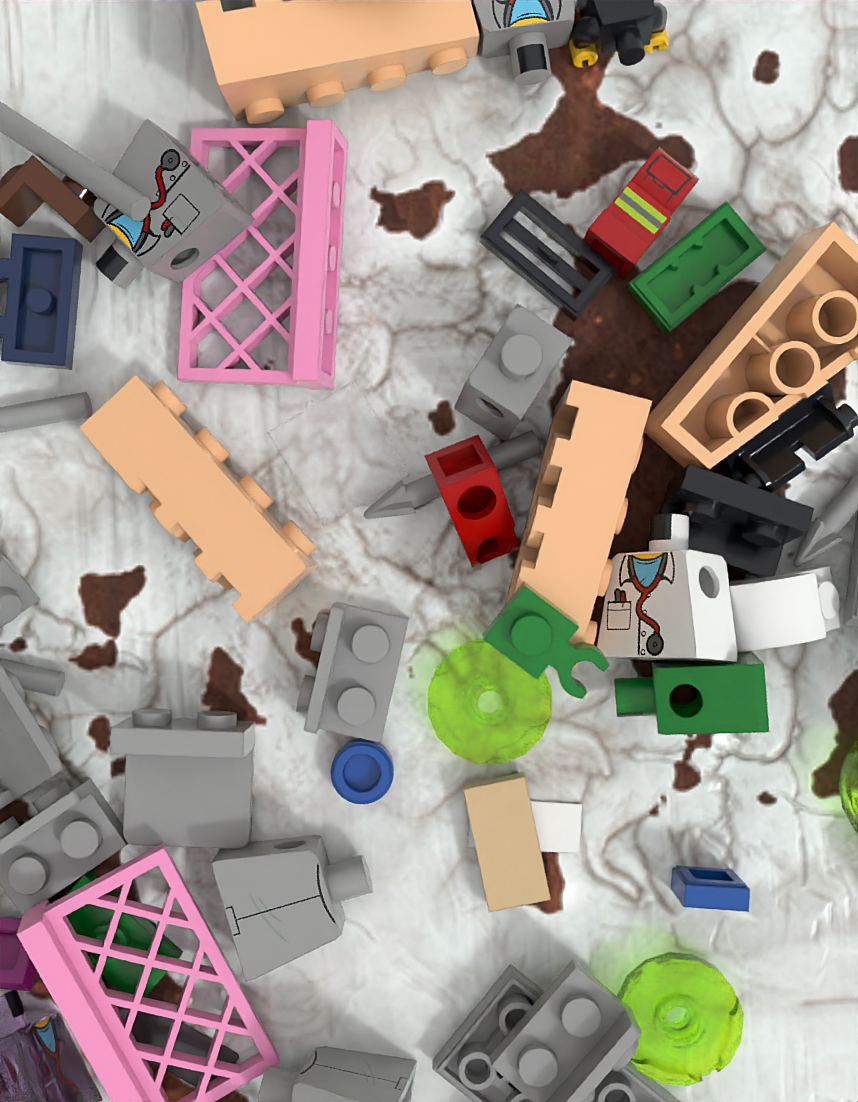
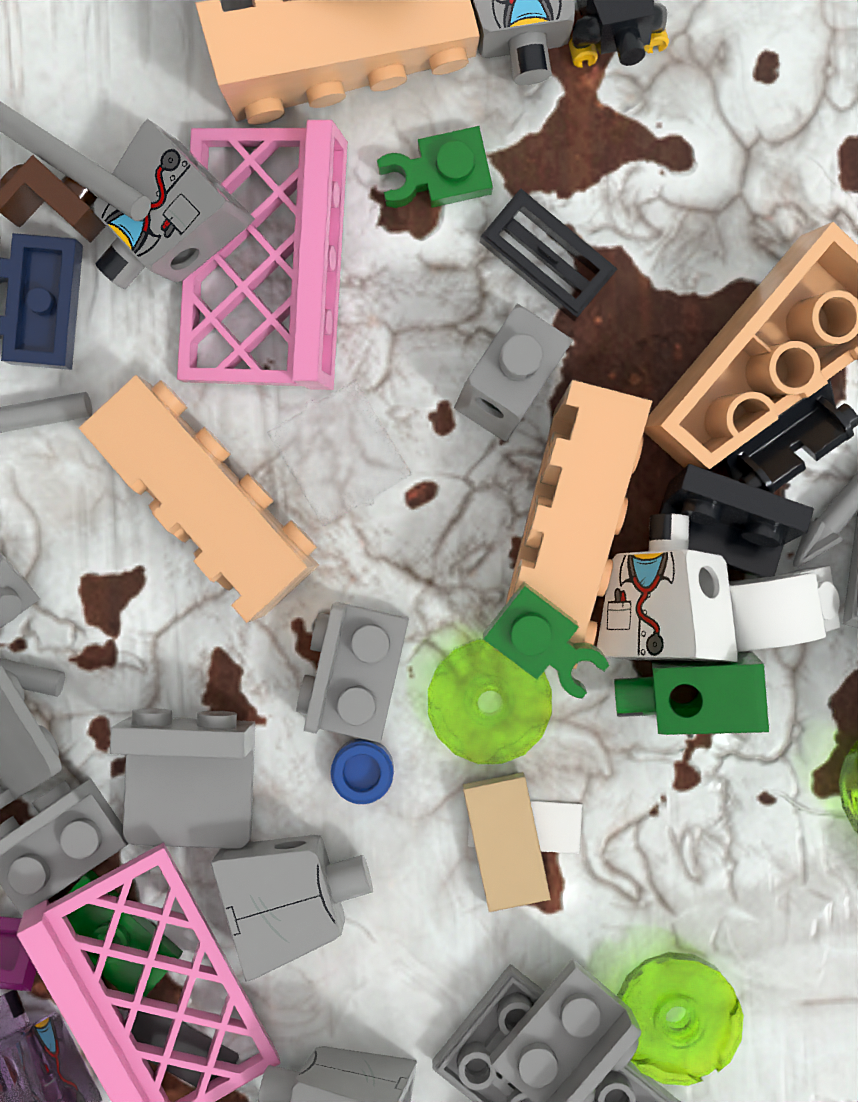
(404, 498): light grey piece -> none
(449, 168): none -> green plate
(474, 499): red leg -> none
(640, 211): red leg -> none
(695, 268): green plate -> none
(710, 888): blue tile -> none

